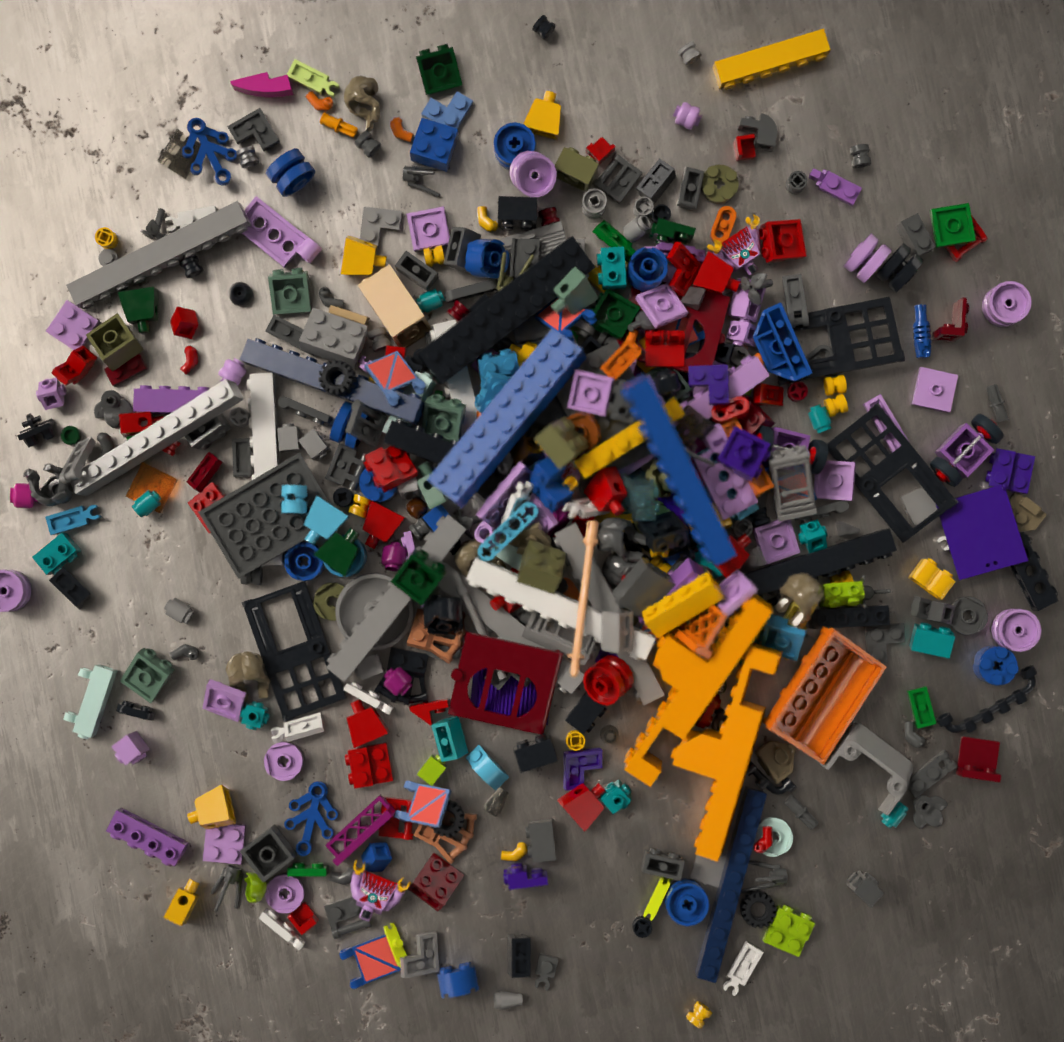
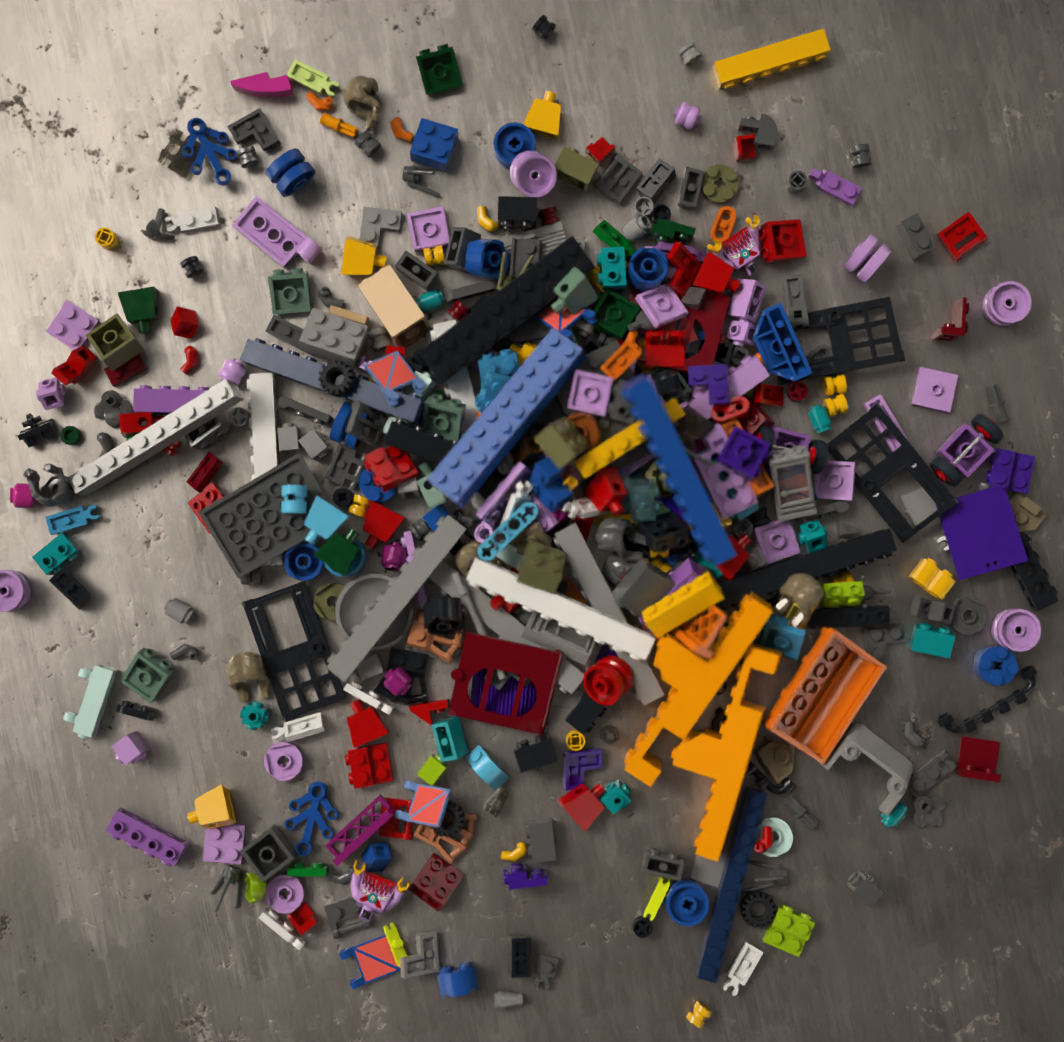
(77, 460): light grey plate -> none
(107, 256): light grey plate -> none
(147, 503): teal brick -> none
(152, 479): clear orange tile -> none
(159, 255): light grey brick -> none
(179, 911): yellow torso -> none
(224, 700): lavender plate -> none
(242, 299): black plate -> none
(242, 457): dark grey tile -> none
(416, 507): reddish brown piece -> none
(419, 576): dark green plate -> none
(451, 115): medium blue plate -> none
(590, 542): light nougat bar -> none
(594, 203): light grey wheel -> none
(617, 631): light grey panel -> none
(706, 717): red plate -> none
(736, 591): lavender plate -> none
(758, 282): dark grey plant -> none
(901, 269): black wheel -> none
(921, 332): blue hinge -> none
(921, 707): green plate -> none
(952, 225): green plate -> none

